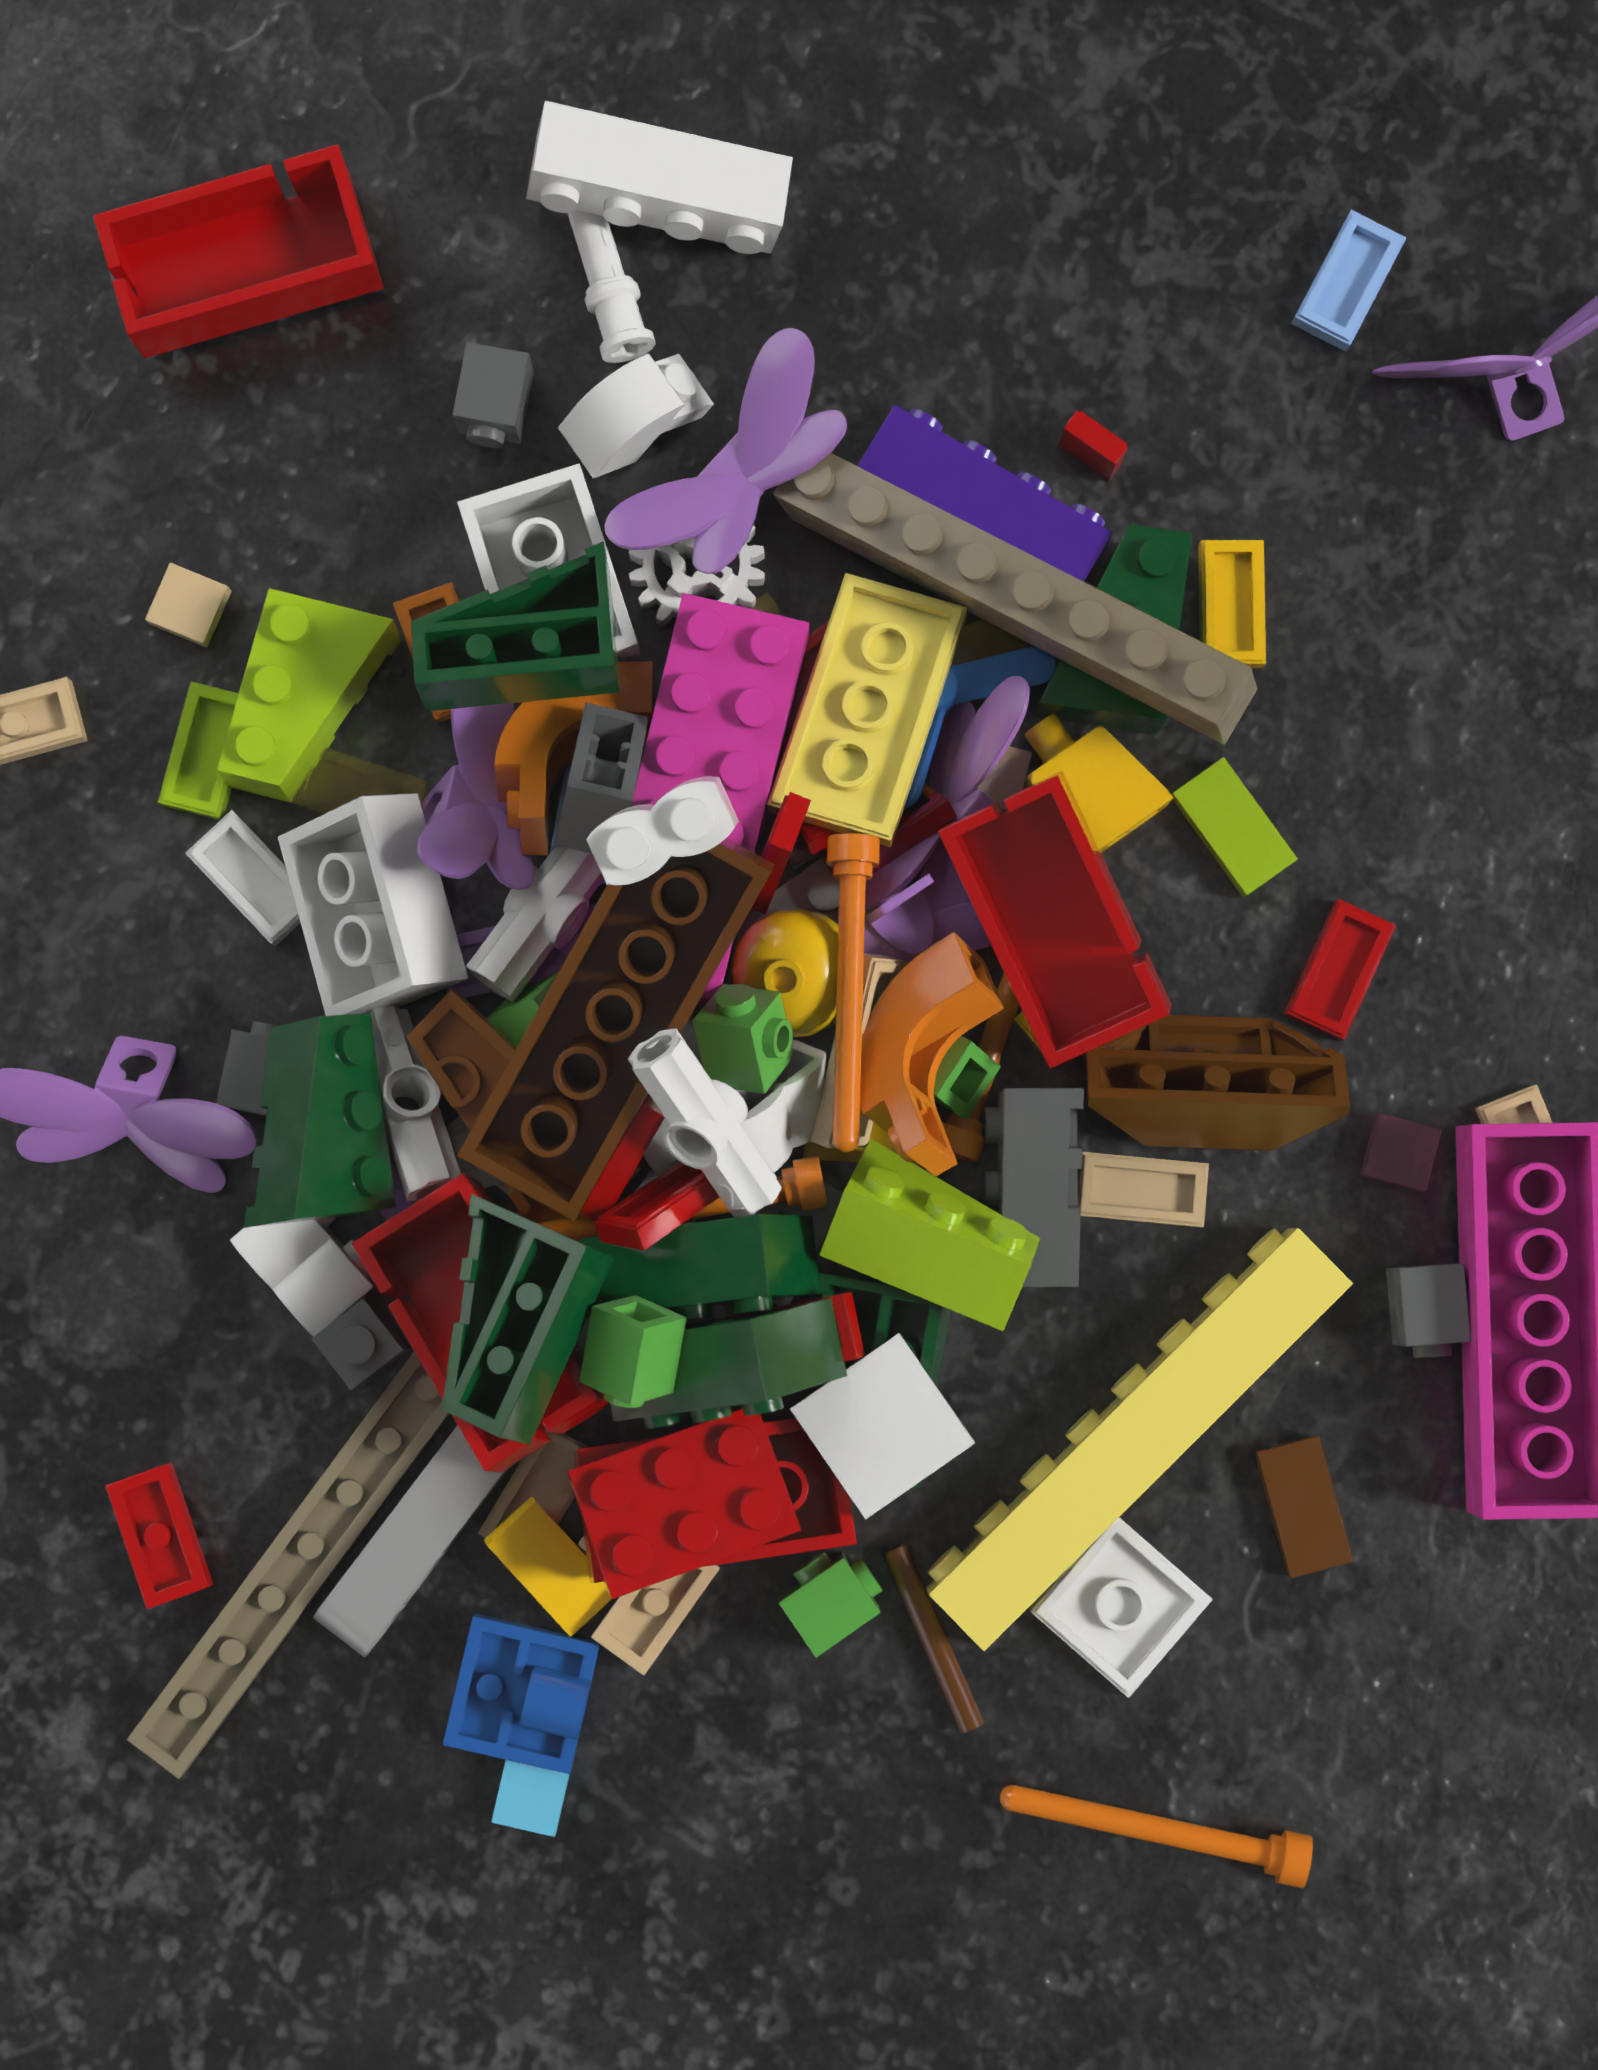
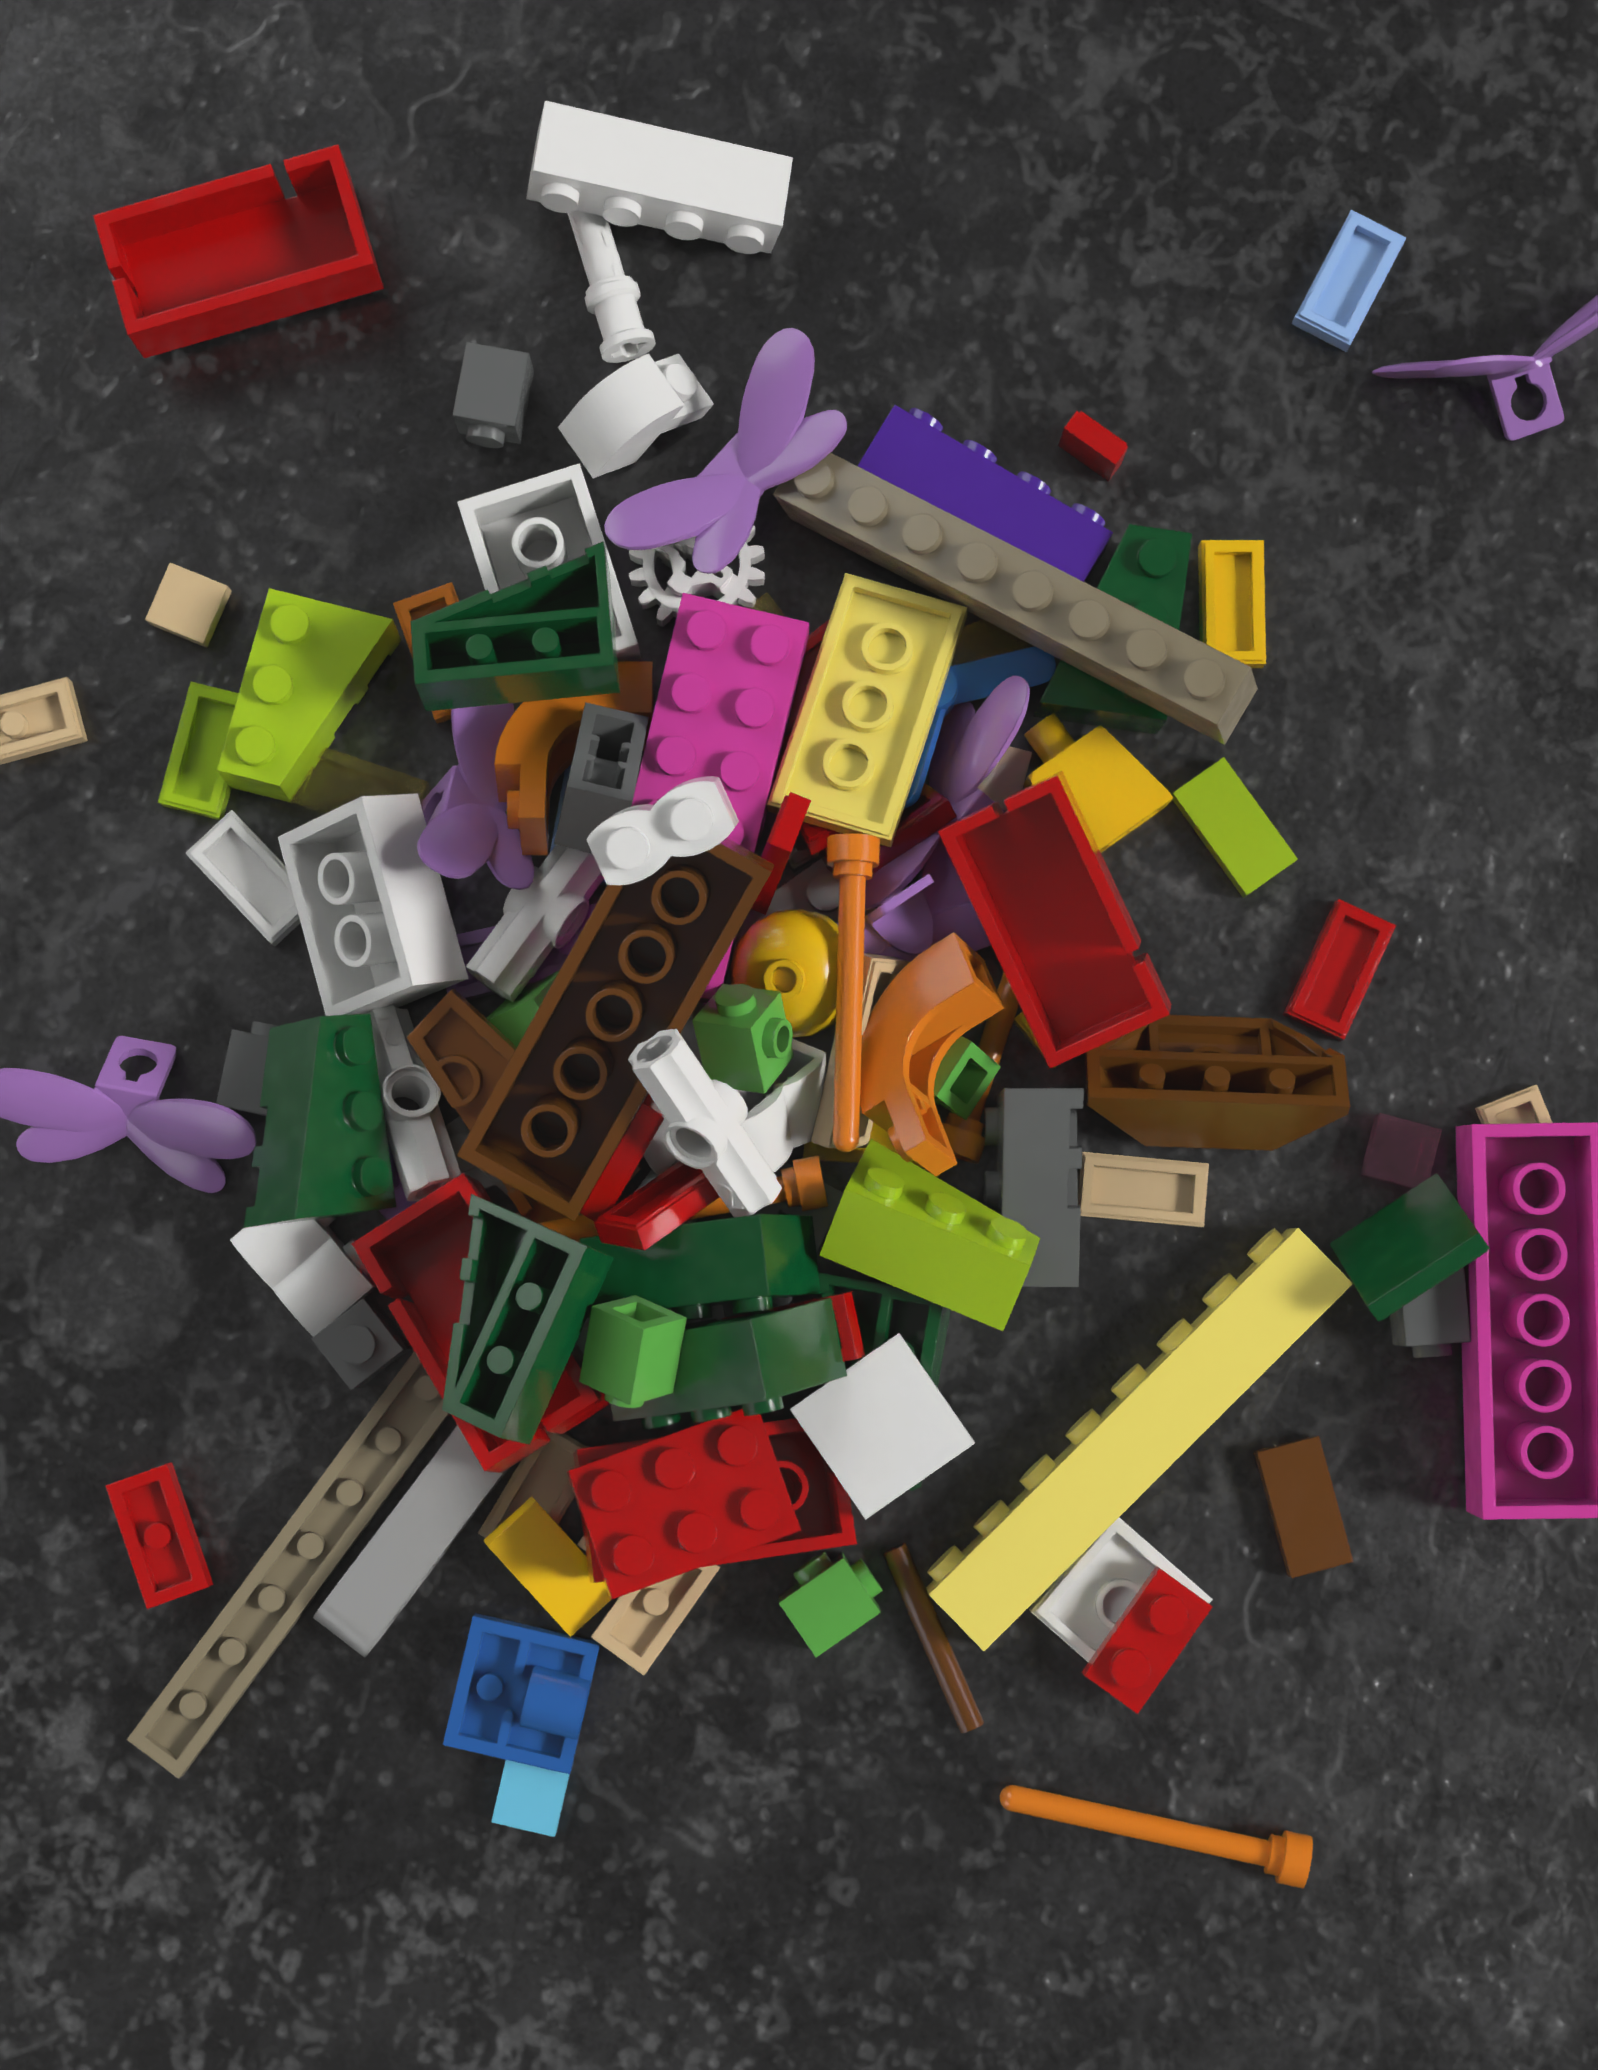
(1146, 1639): none -> red plate
(1408, 1247): none -> dark green tile

